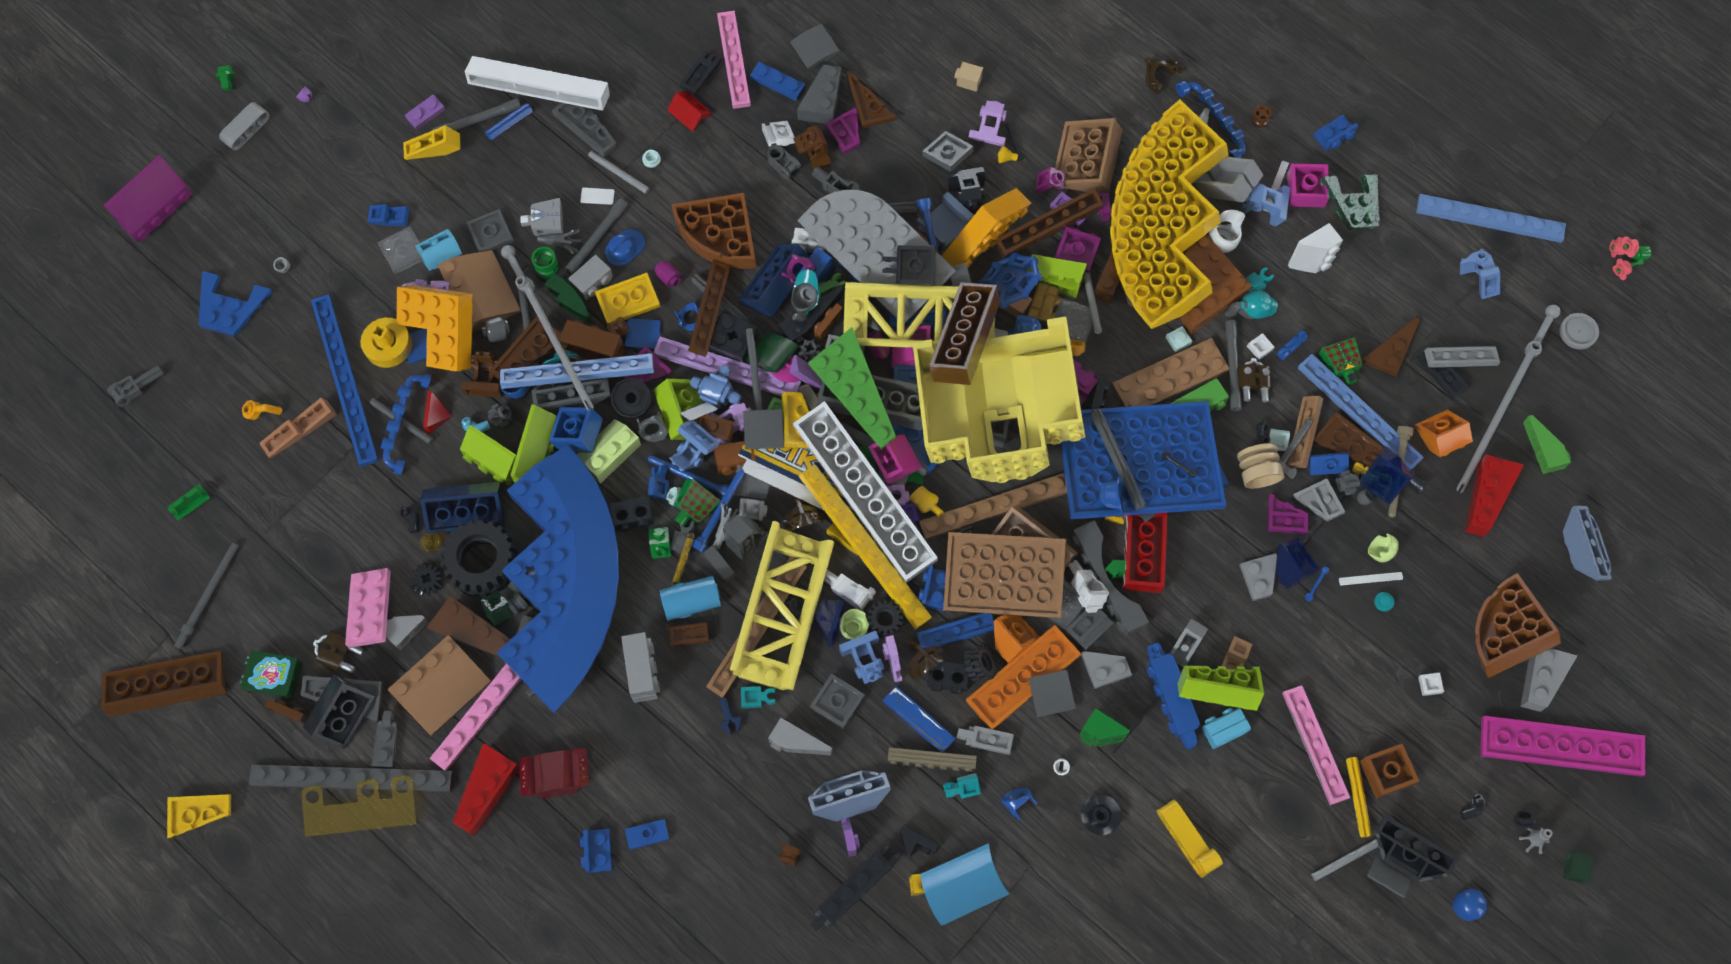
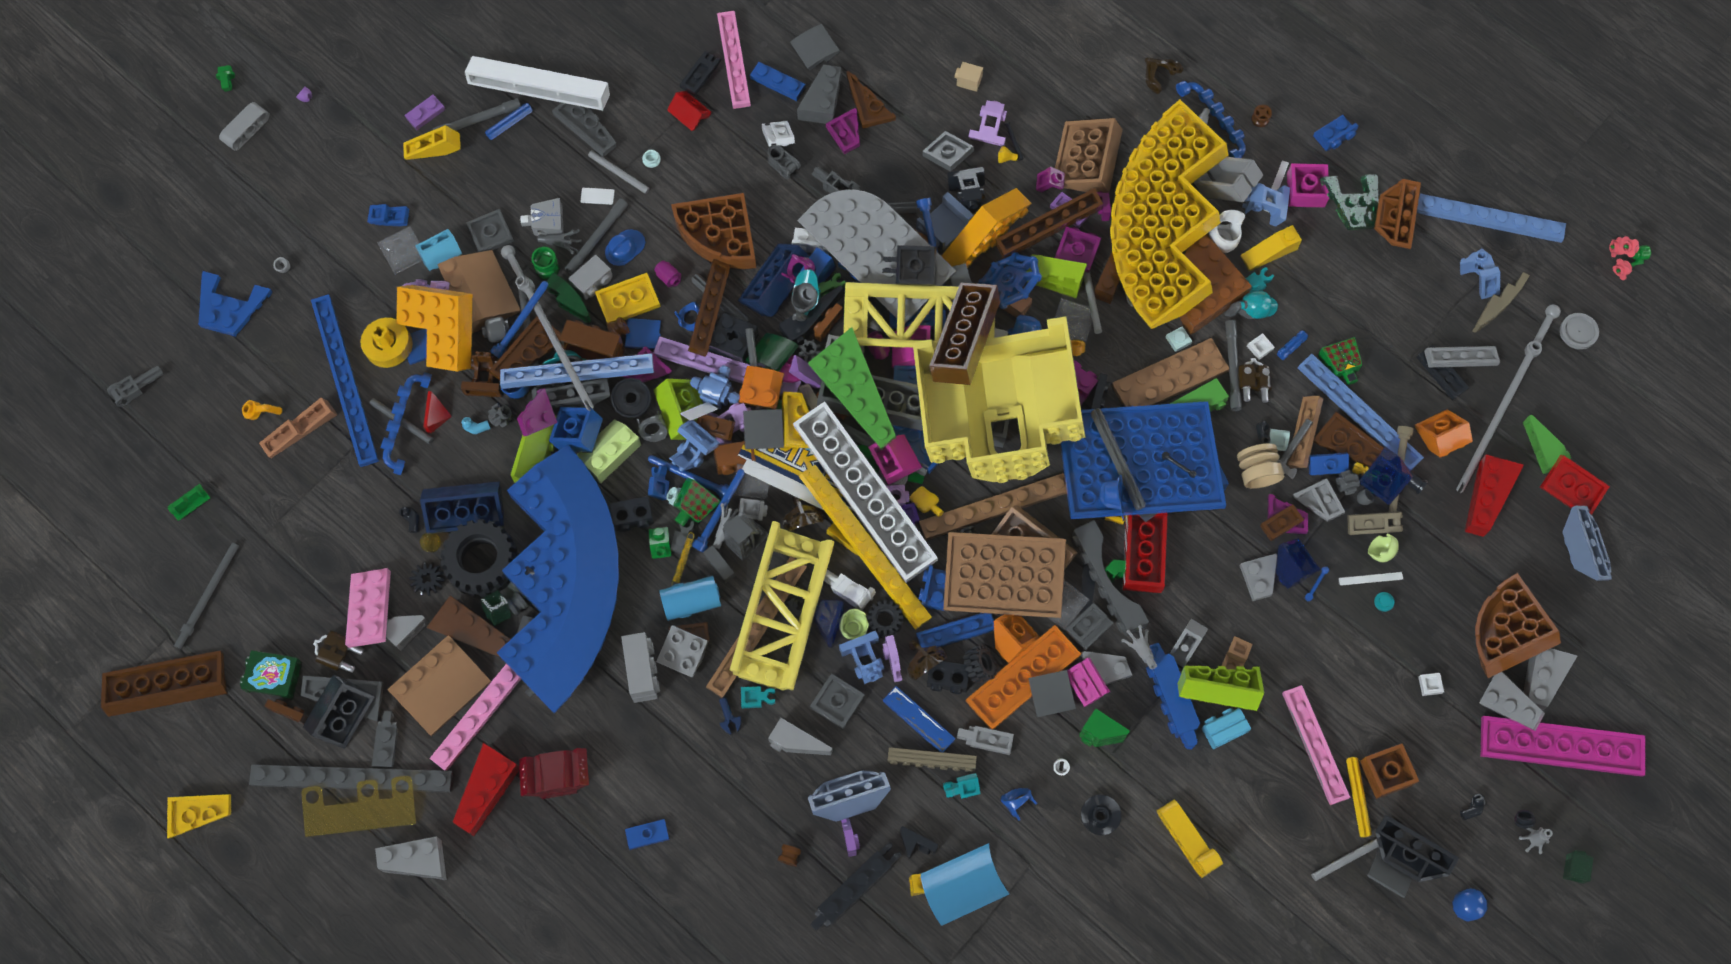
(148, 199): magenta slope -> none
(413, 858): none -> light grey wedge
(488, 455): lime slope -> none
(499, 349): none -> blue piece
(537, 414): none -> magenta wing
(596, 850): blue bracket -> none
(682, 651): none -> light grey plate
(761, 387): none -> orange slope
(815, 141): reddish brown tile -> none
(1043, 303): pearl gold brick -> none
(1087, 682): none -> dark pink plate
(1091, 591): white piece -> none
(1142, 647): none -> light grey piece
(1272, 248): none -> yellow slope
(1282, 522): none -> reddish brown plate
(1316, 250): white slope -> none
(1374, 523): none -> dark tan plate
(1391, 353): reddish brown wing -> none
(1398, 213): none -> dark orange wedge
(1497, 305): none -> dark tan slope
(1511, 702): none -> light grey wing
(1574, 485): none -> red plate

